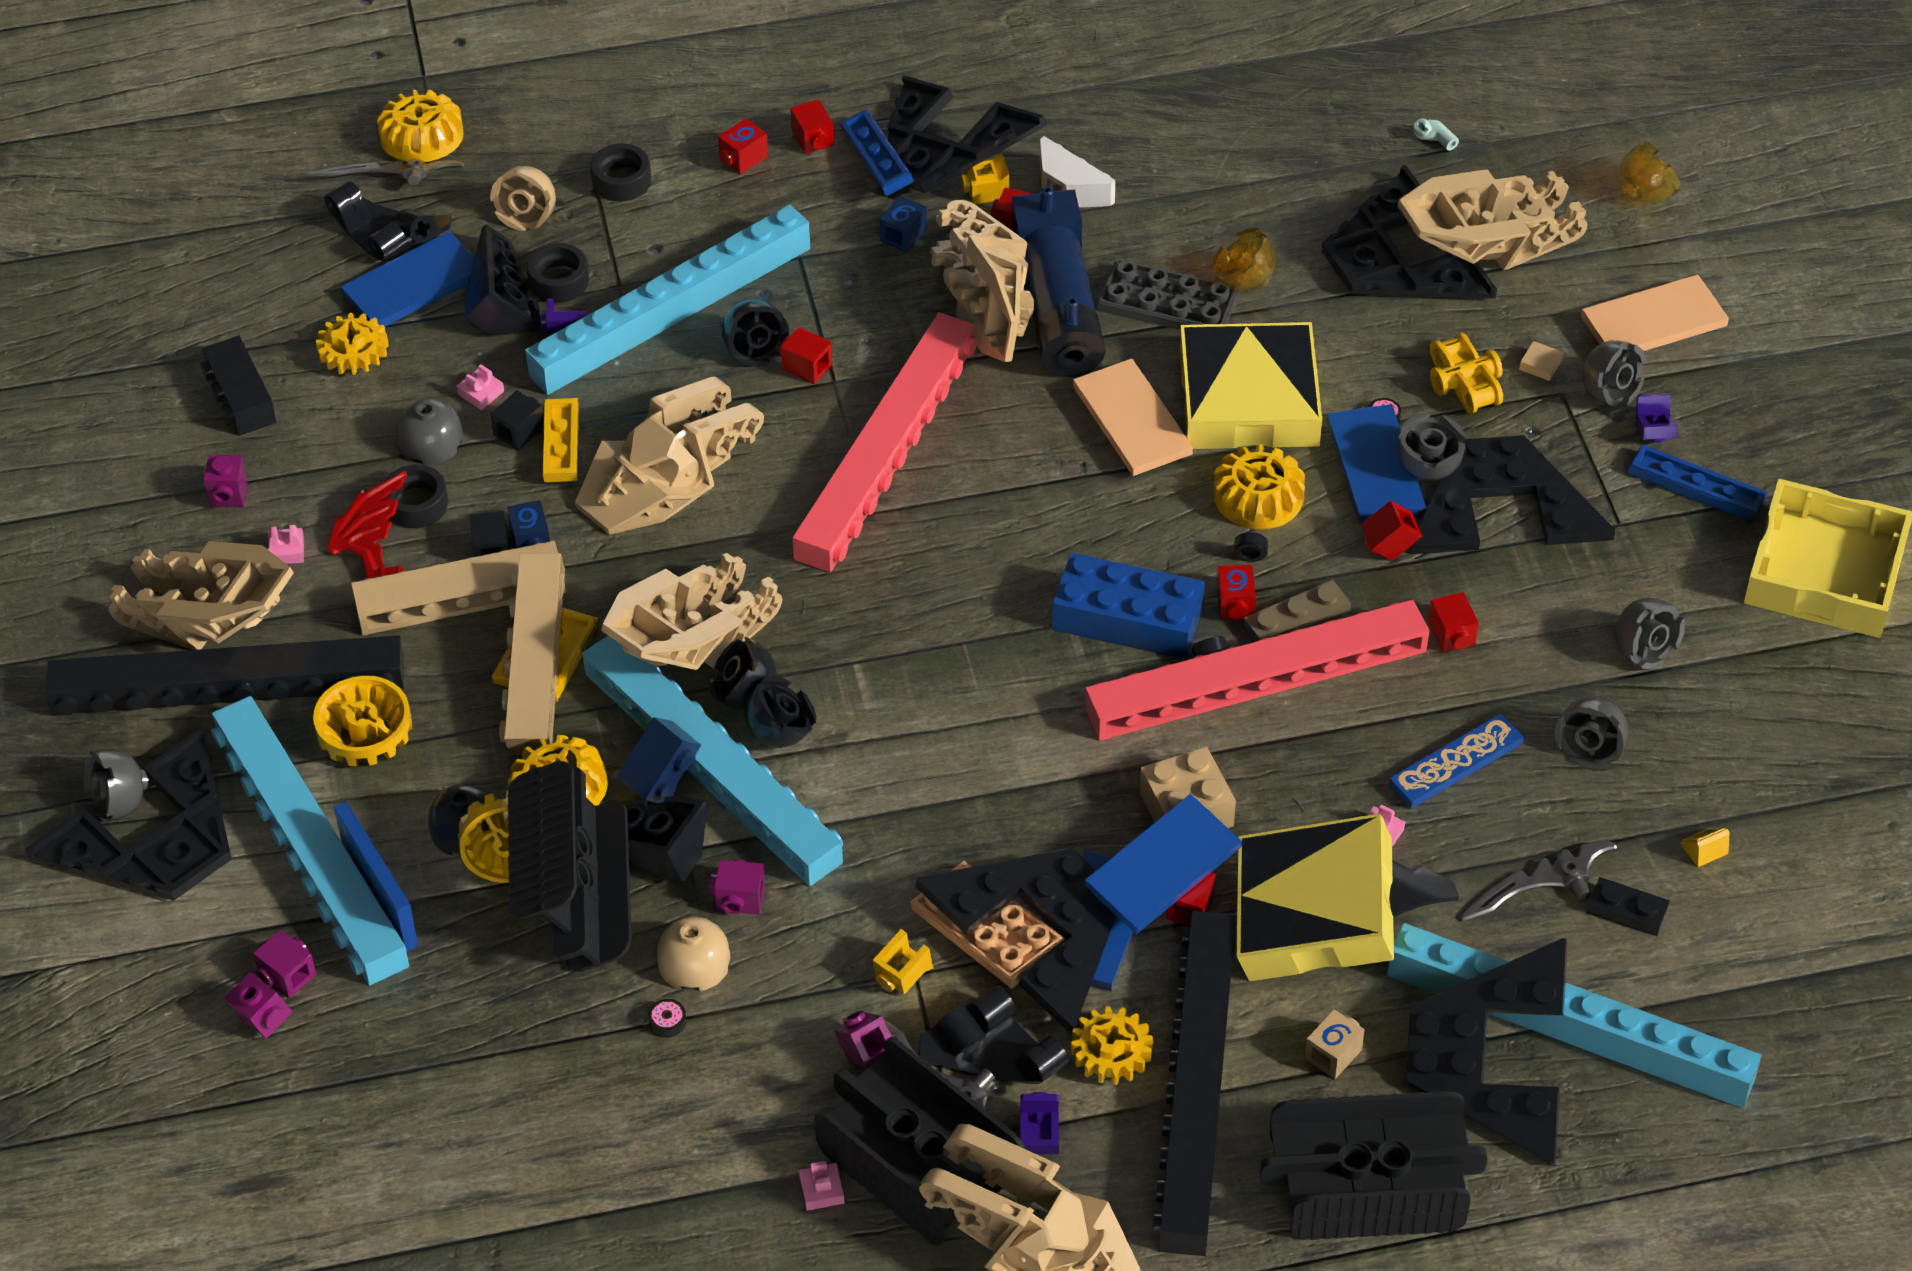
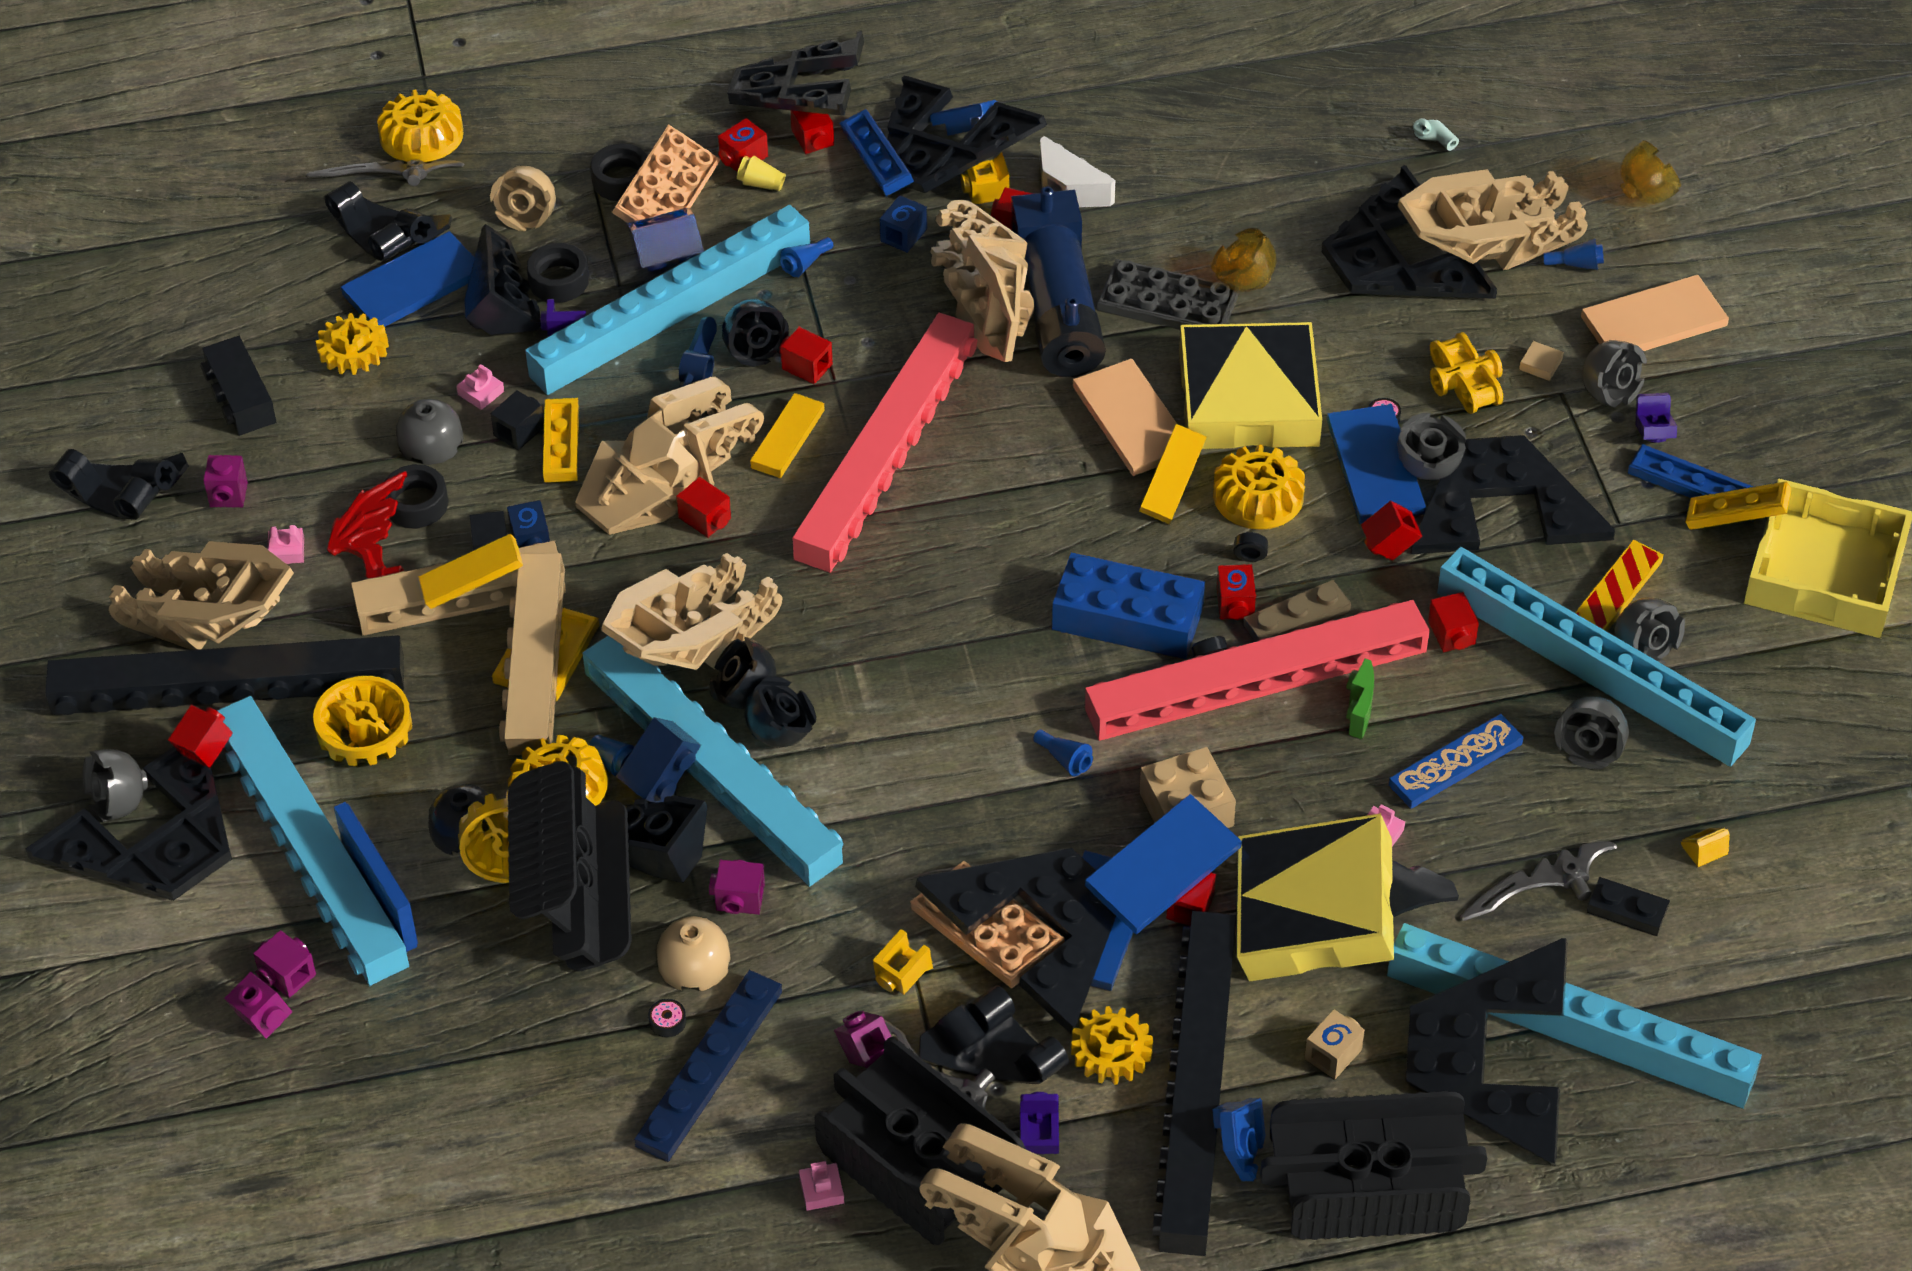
(116, 489): none -> black panel
(201, 735): none -> red brick
(470, 571): none -> yellow tile
(612, 752): none -> blue cone
(665, 238): none -> clear blue brick
(668, 178): none -> light nougat tile
(696, 362): none -> dark blue piece
(704, 507): none -> red brick
(708, 1066): none -> dark blue plate
(760, 174): none -> light yellow cone
(773, 86): none -> black wing
(787, 435): none -> yellow tile
(798, 258): none -> blue cone
(962, 118): none -> blue plate
(1072, 755): none -> blue cone
(1172, 474): none -> yellow tile
(1242, 1134): none -> blue plate
(1361, 687): none -> bright green slope
(1583, 255): none -> blue cone
(1598, 657): none -> medium azure brick
(1620, 585): none -> tile
(1738, 505): none -> yellow tile

